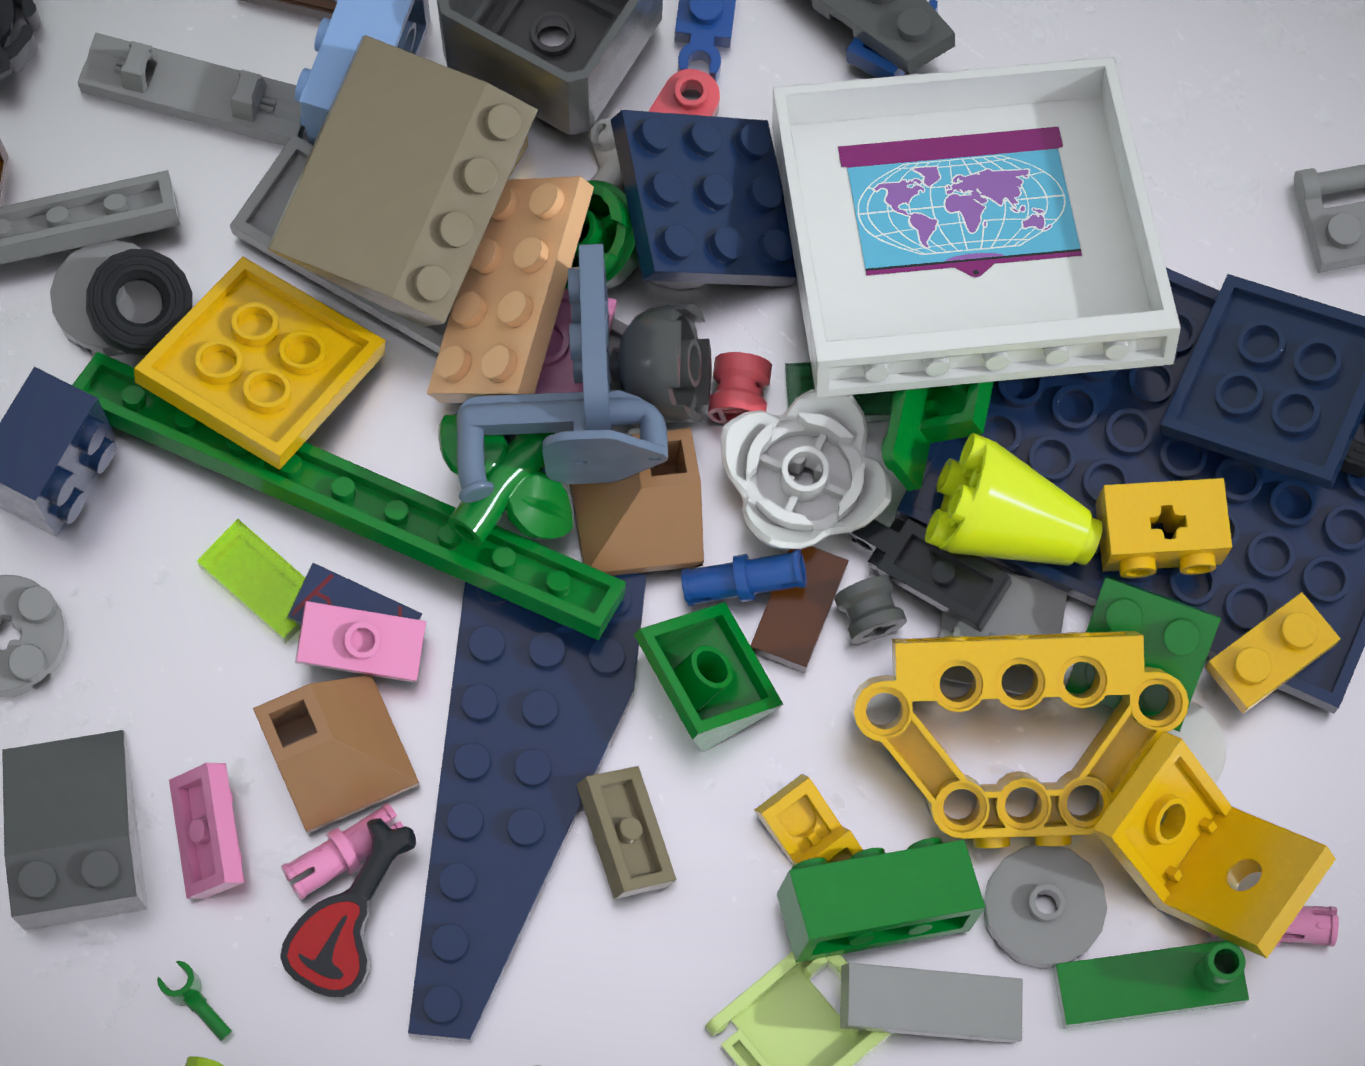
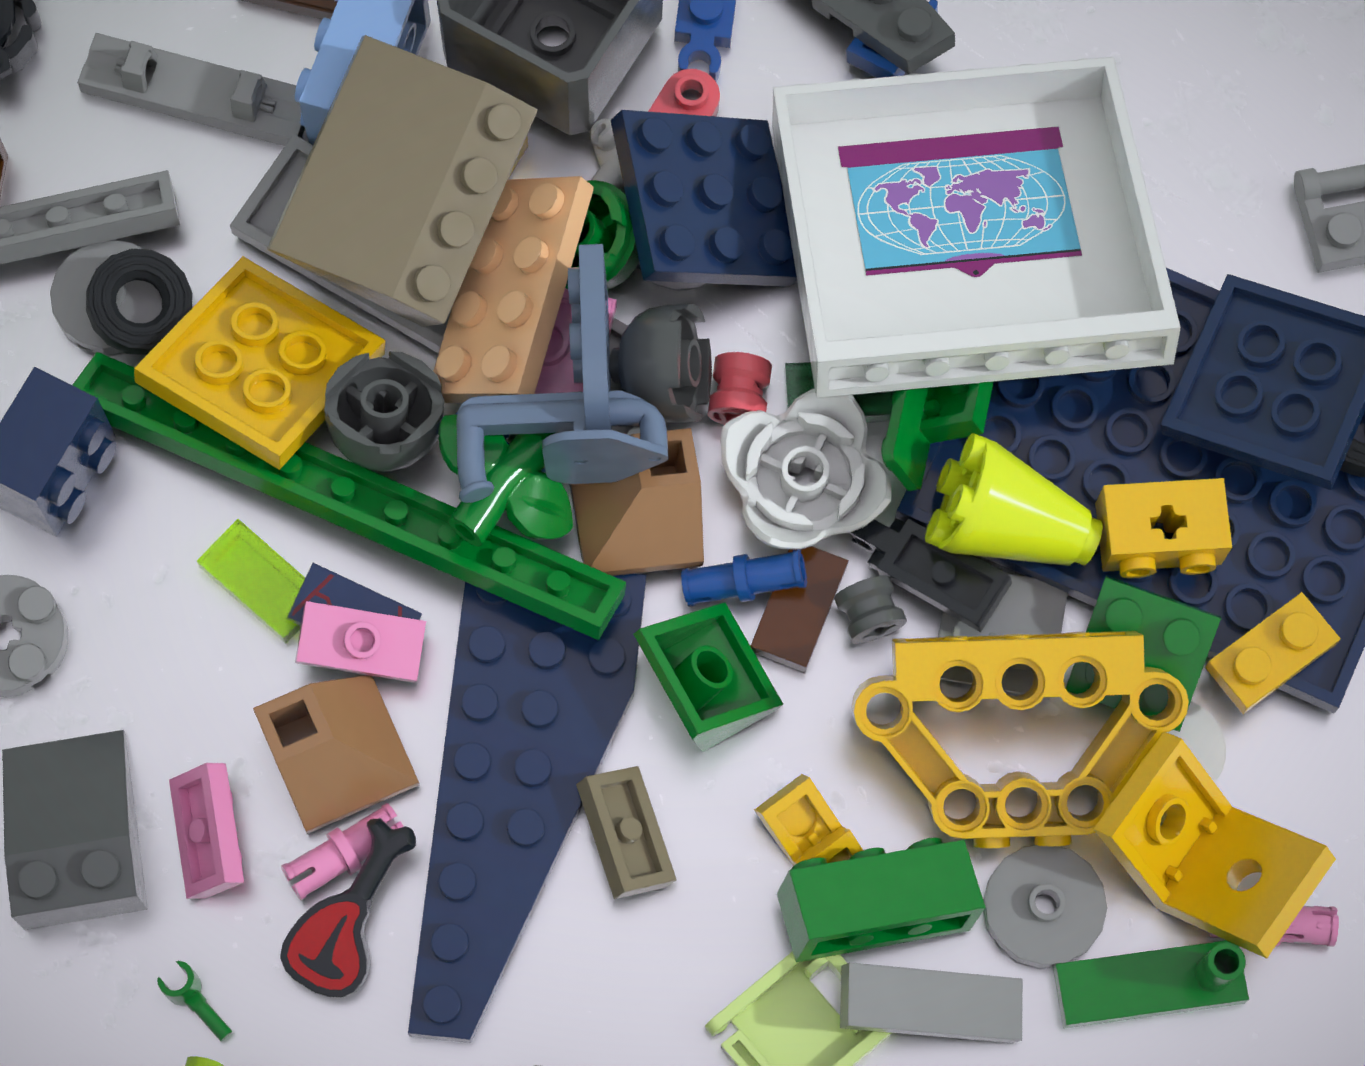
(384, 410): none -> dark grey cylinder

